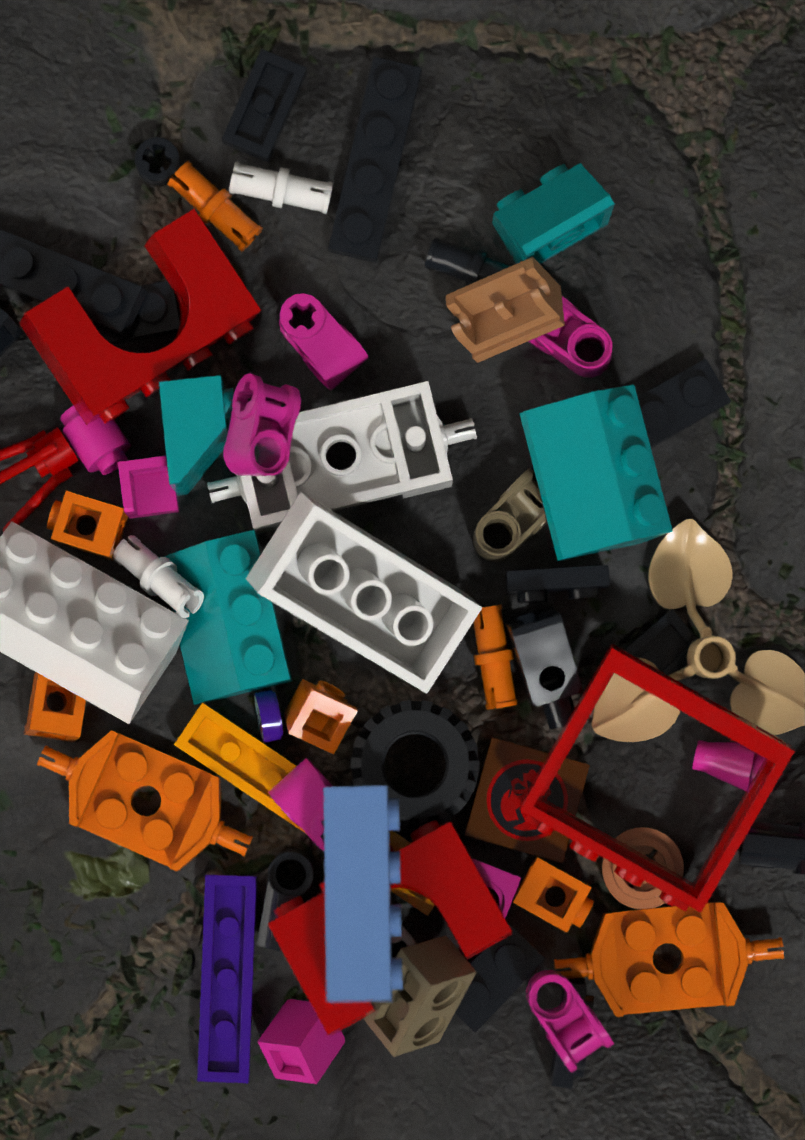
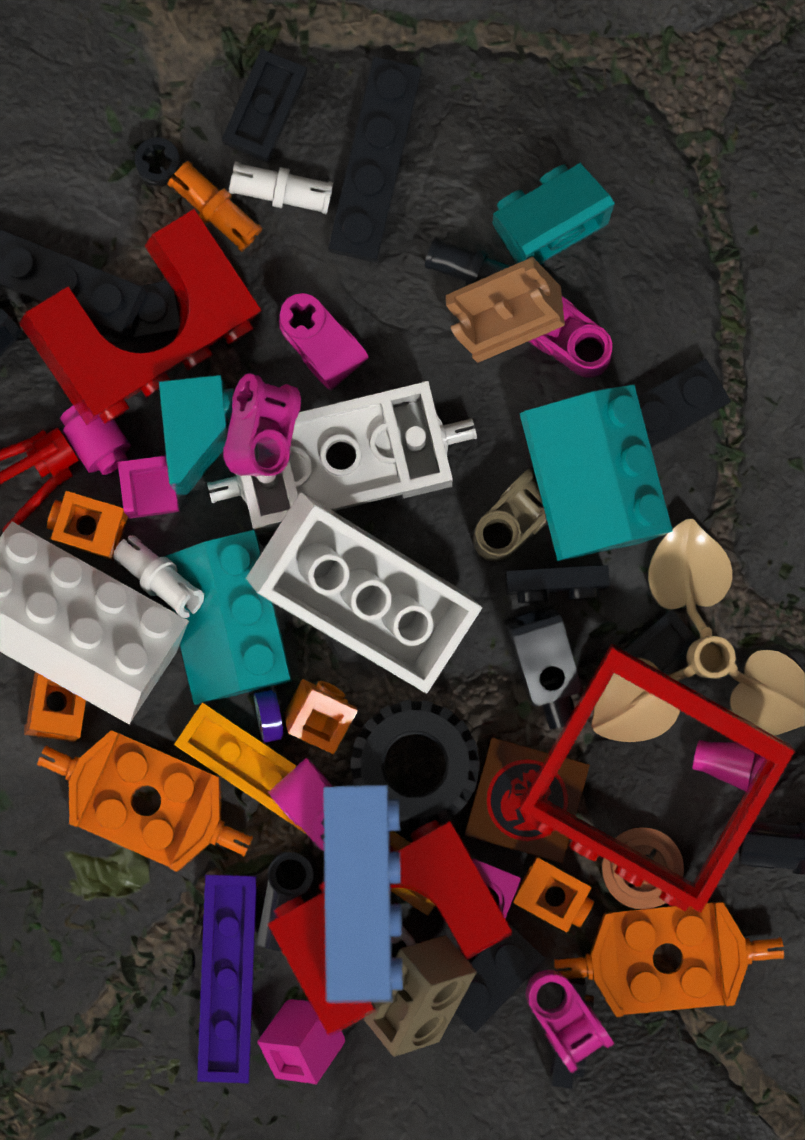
(494, 658): orange pin -> none

